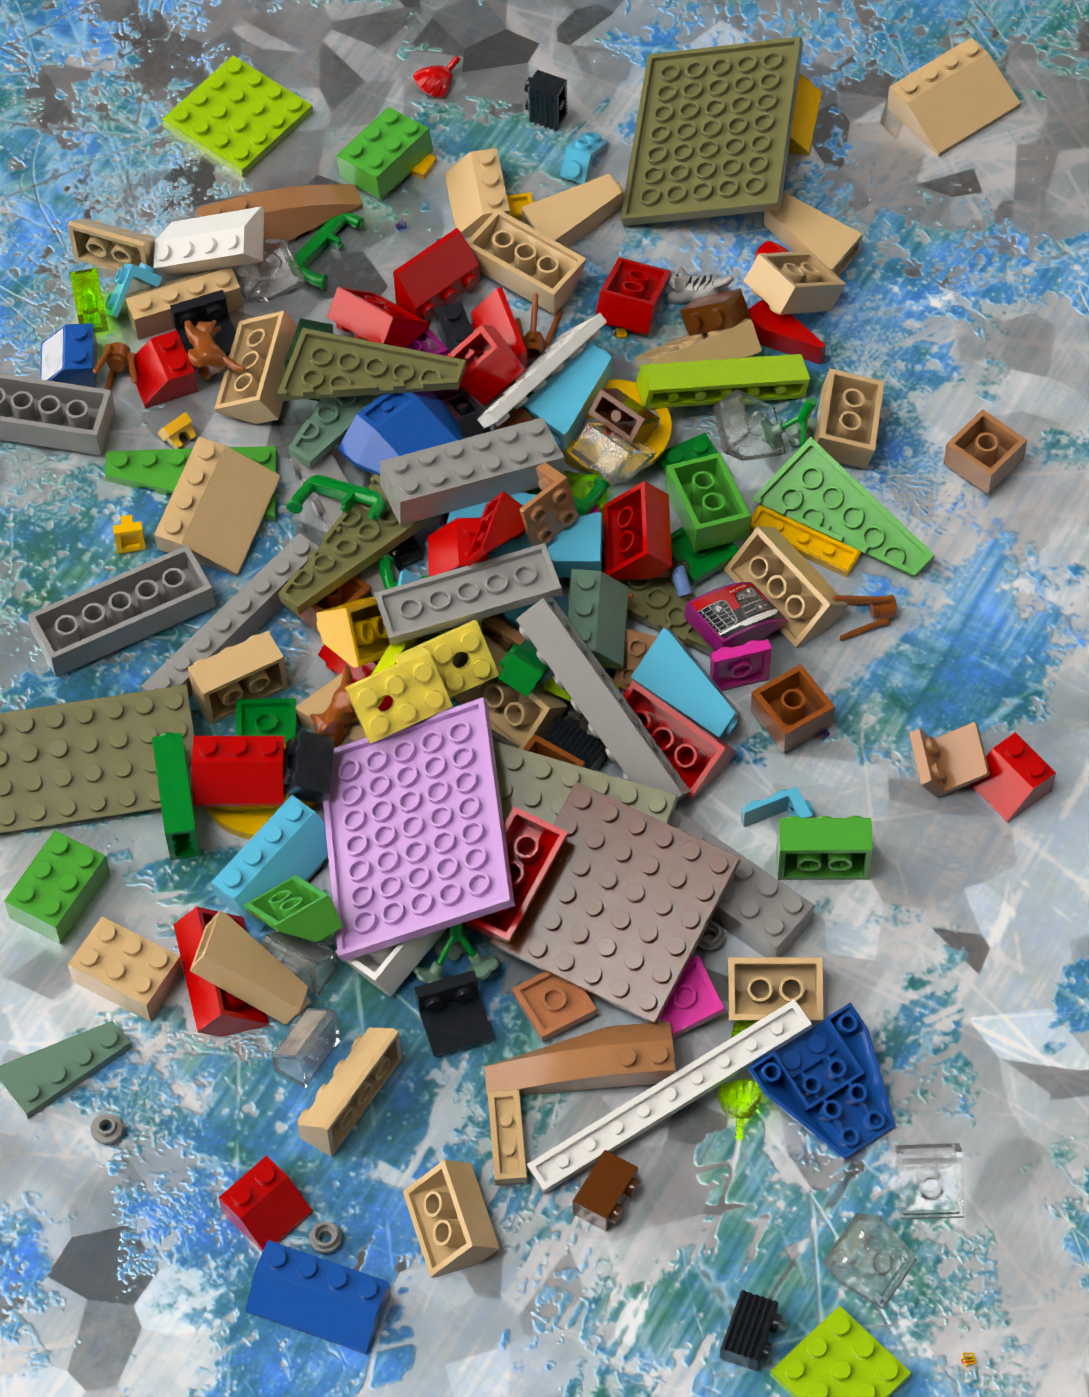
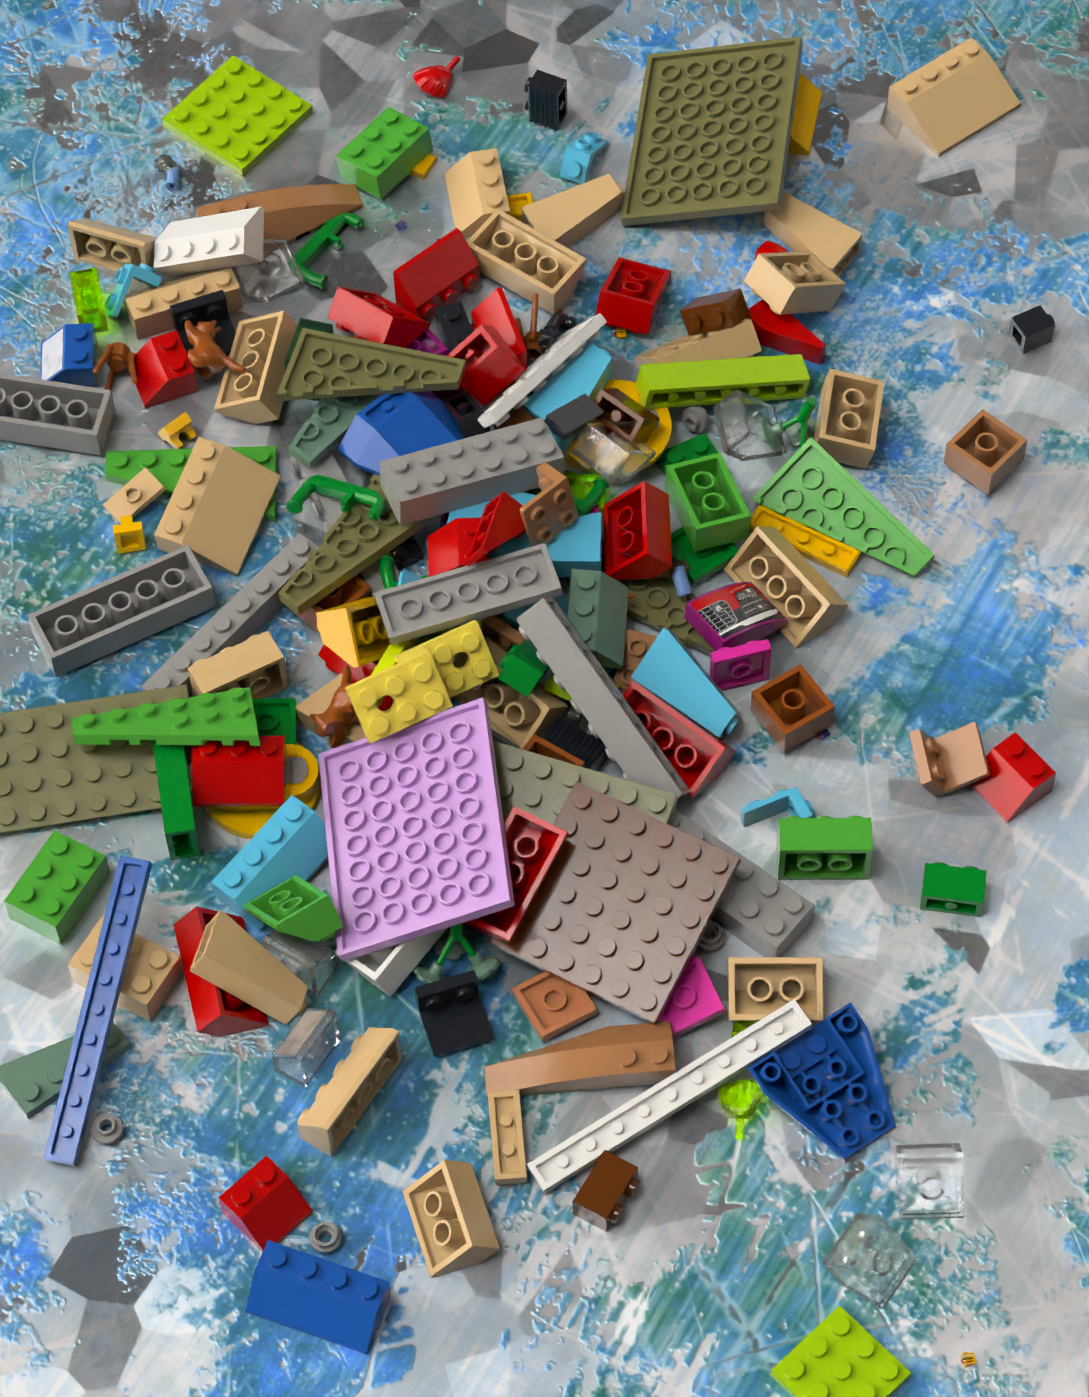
(97, 1011): none -> plate
(134, 496): none -> tan plate
(173, 171): none -> arm
(179, 721): none -> bright green wing
(308, 766): black brick -> none
(556, 323): none -> black arm
(574, 416): none -> black tile
(689, 287): light grey animal -> none
(695, 418): none -> light grey plate
(750, 1331): black brick -> none
(879, 606): dark orange plant -> none
(953, 889): none -> green brick
(1031, 329): none -> black brick

